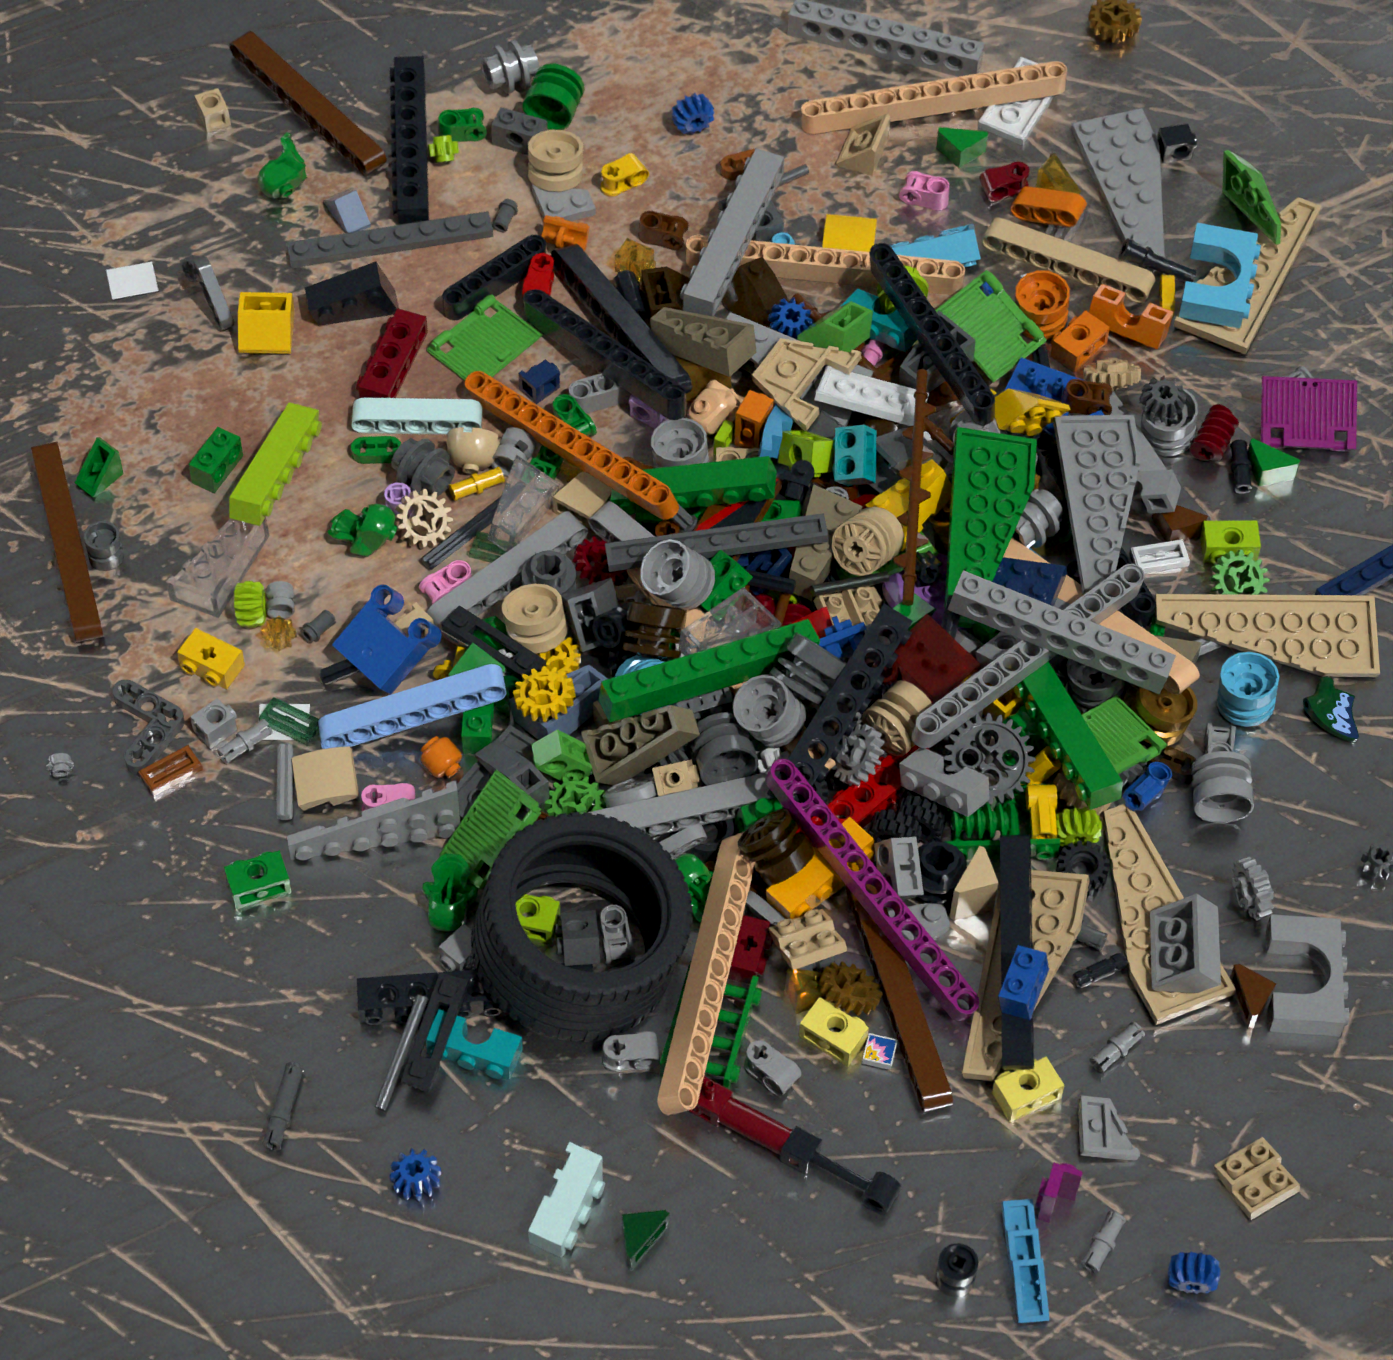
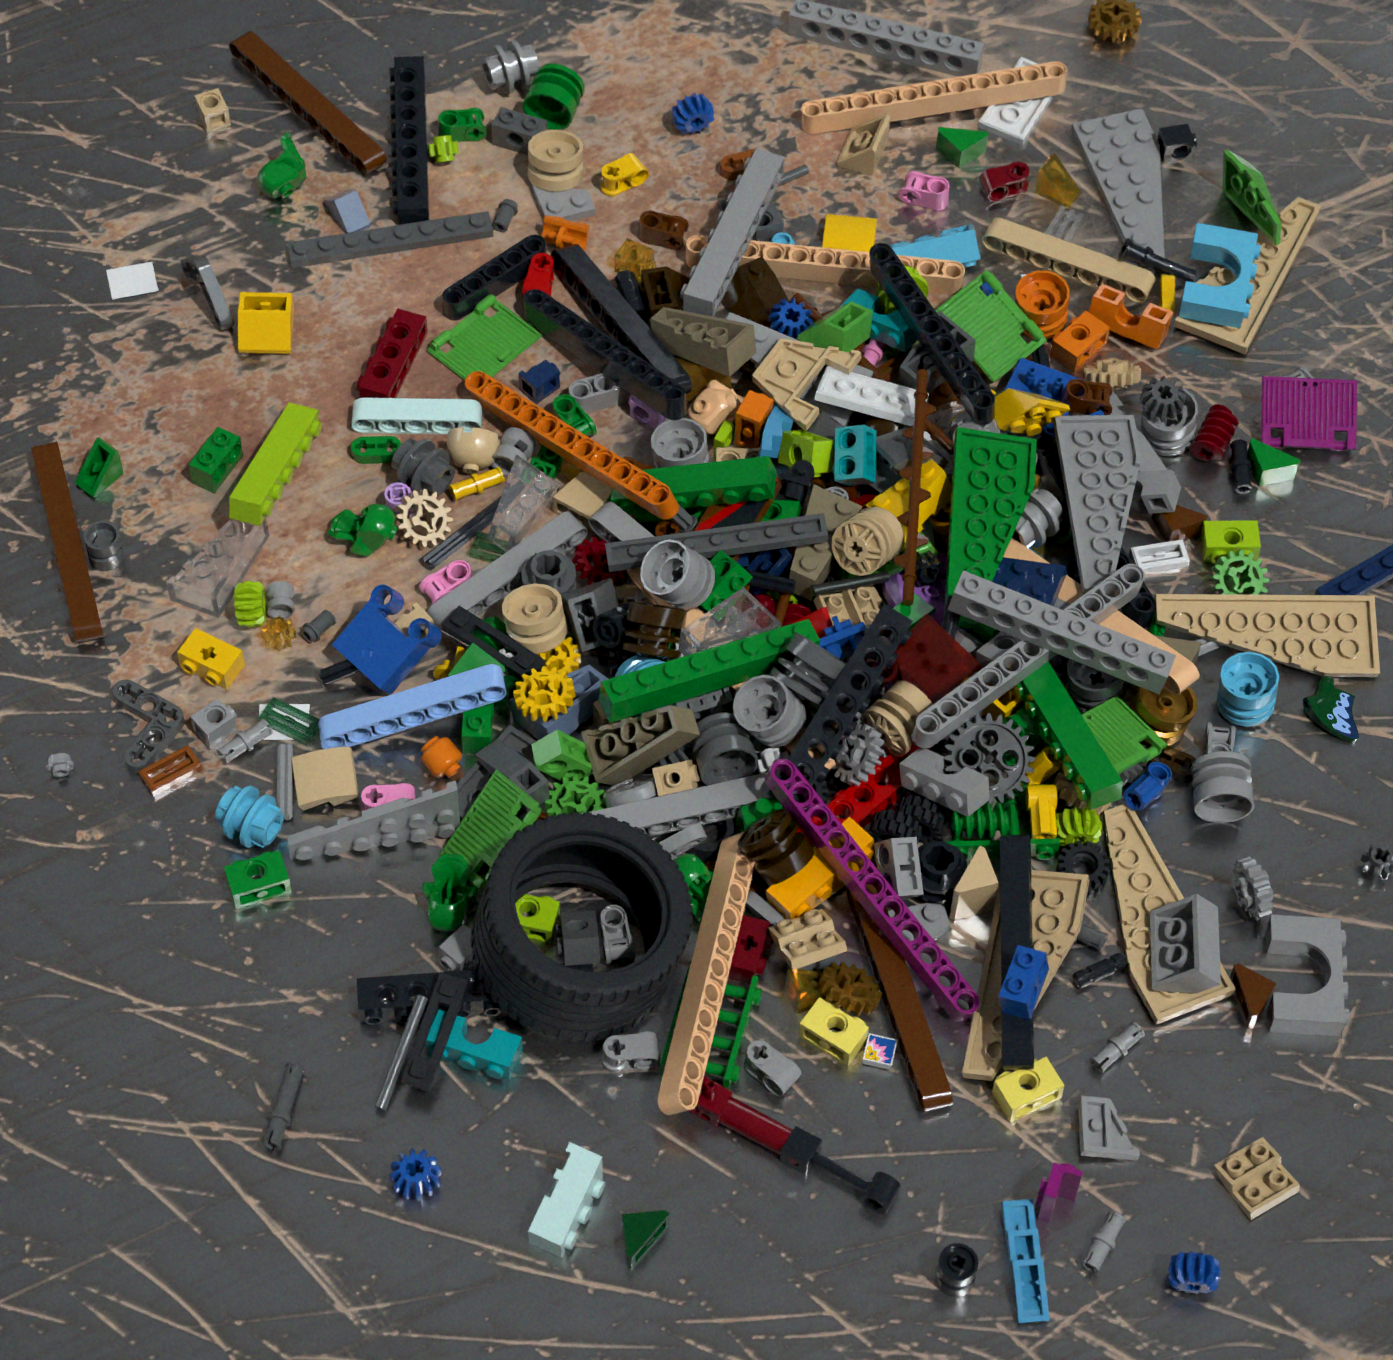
(249, 816): none -> medium azure piece
(352, 296): black wedge -> none
(1048, 206): orange beam -> none

